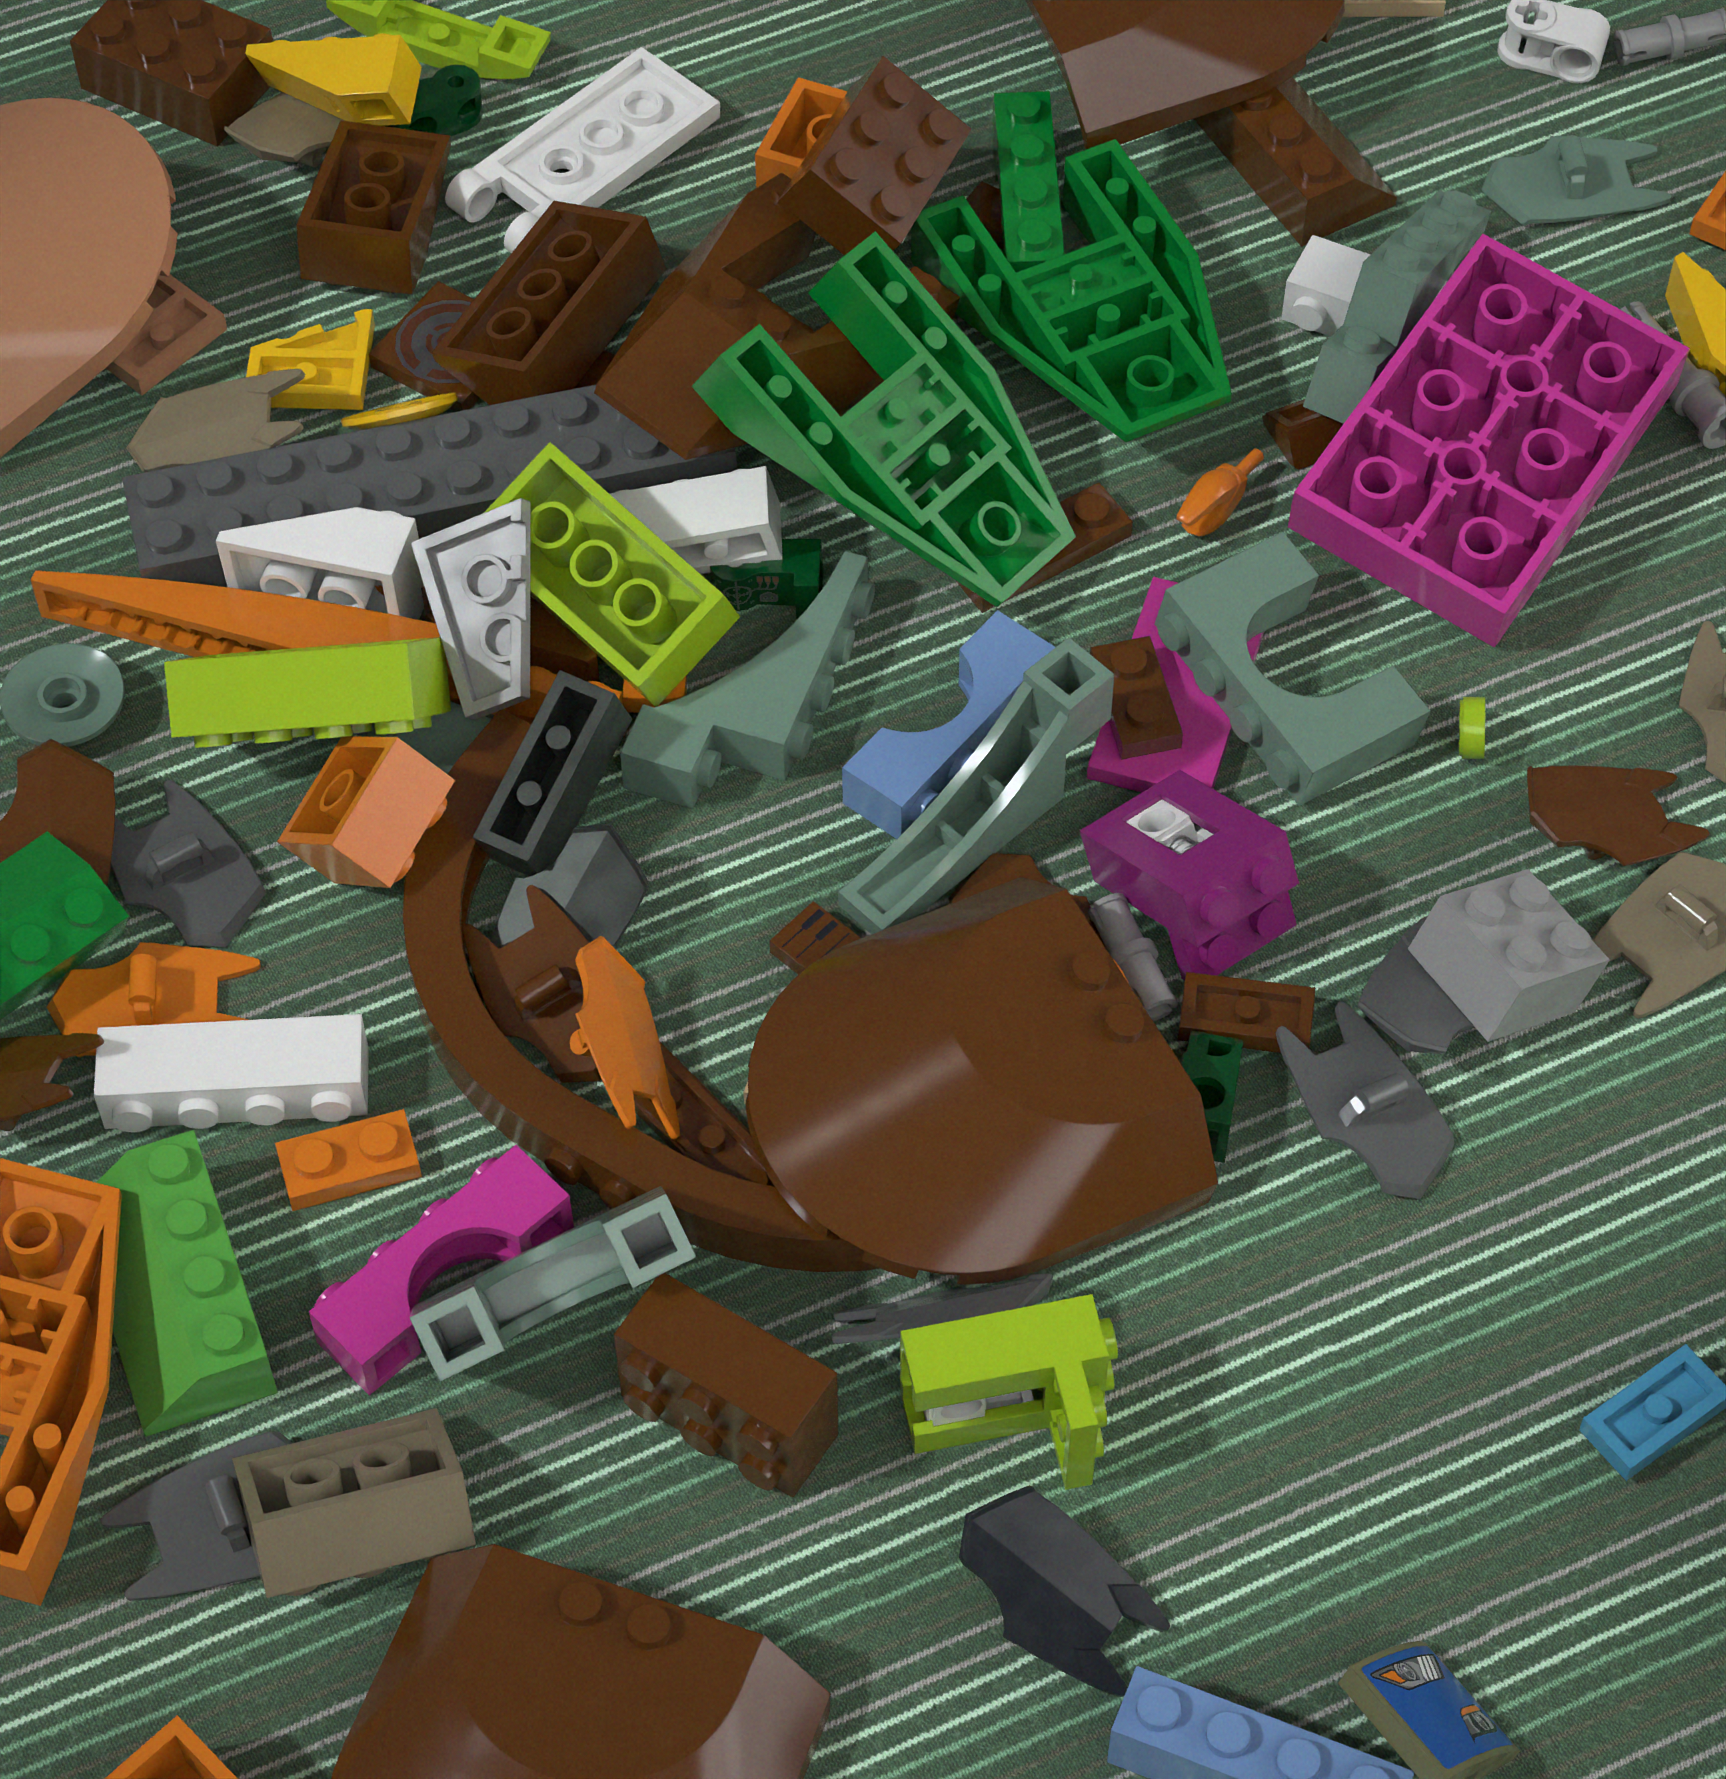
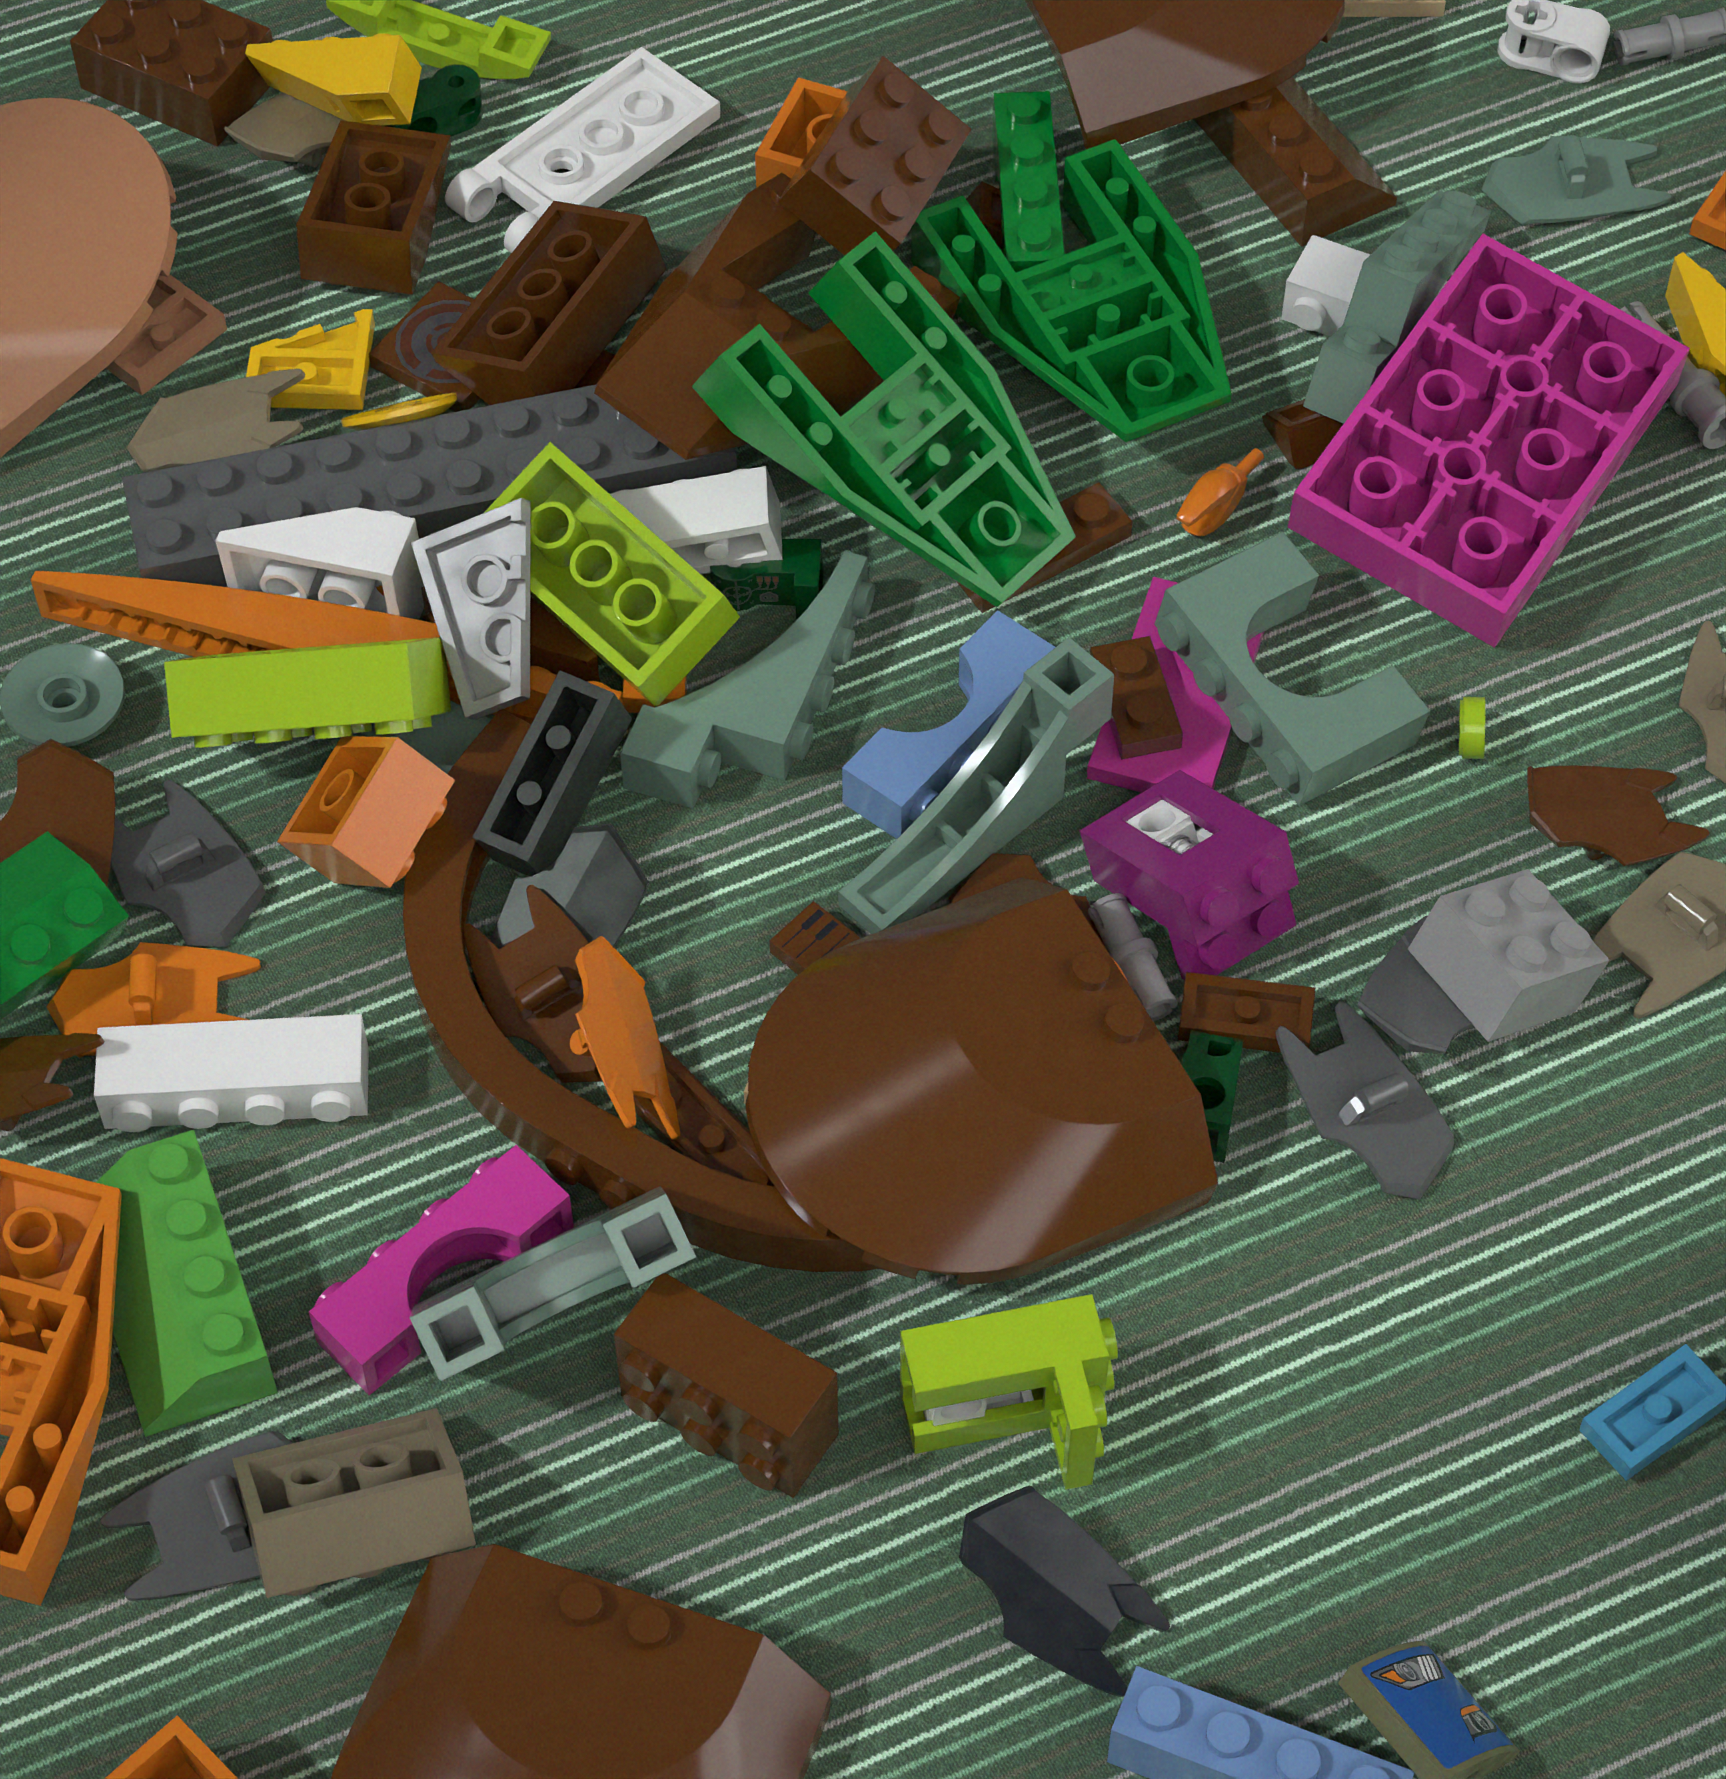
(348, 1160): orange plate -> none
(939, 1308): dark grey shield -> none

